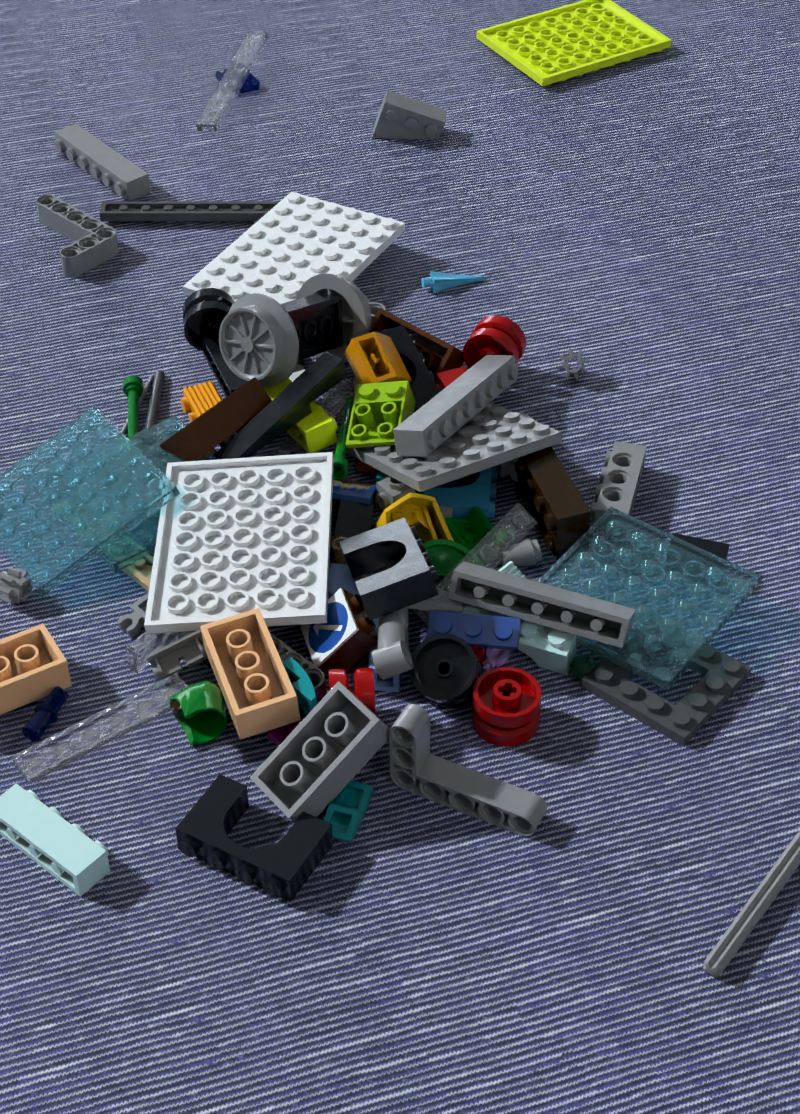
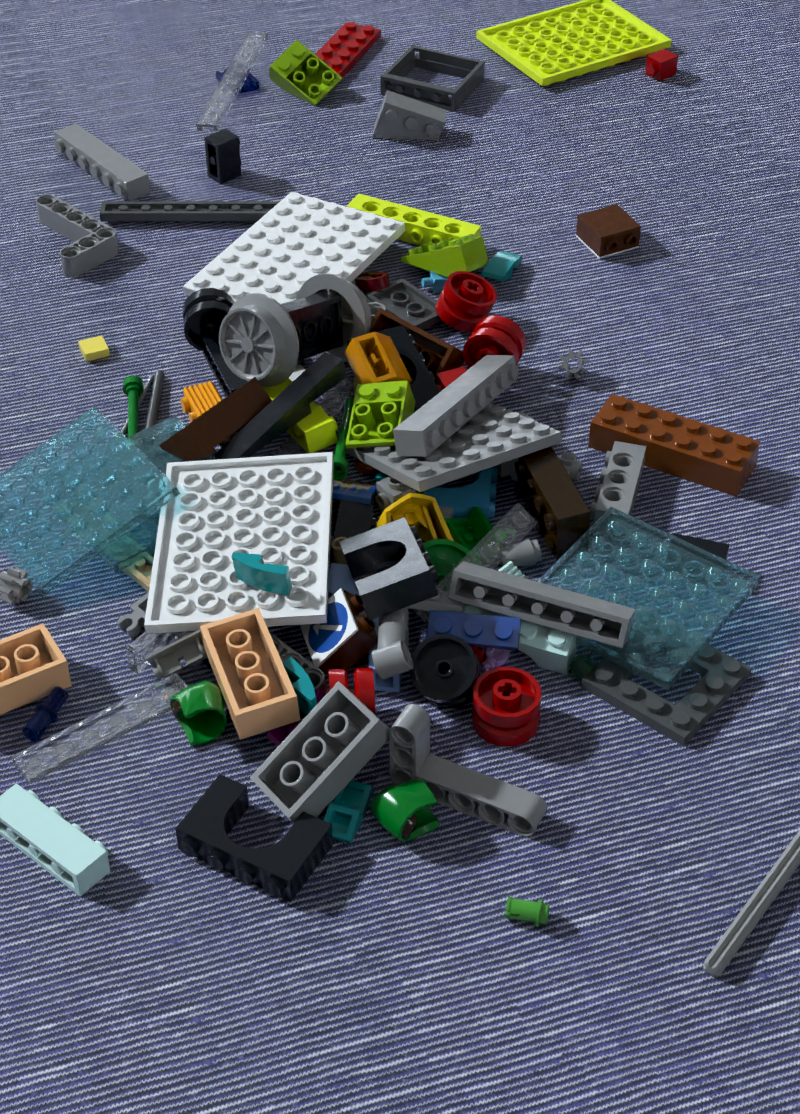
(94, 348): none -> light yellow tile
(223, 156): none -> black brick
(266, 577): none -> teal slope
(303, 74): none -> lime slope
(348, 46): none -> red plate
(372, 281): none -> dark red beam
(405, 810): none -> green piece
(407, 303): none -> dark grey plate
(419, 225): none -> neon yellow brick
(449, 255): none -> lime slope
(465, 300): none -> red wheel
(470, 69): none -> dark grey window
(502, 265): none -> teal slope
(527, 910): none -> bright green pin
(571, 465): none -> light grey gear
(608, 231): none -> reddish brown piece
(661, 64): none -> red brick
(677, 444): none -> dark orange brick

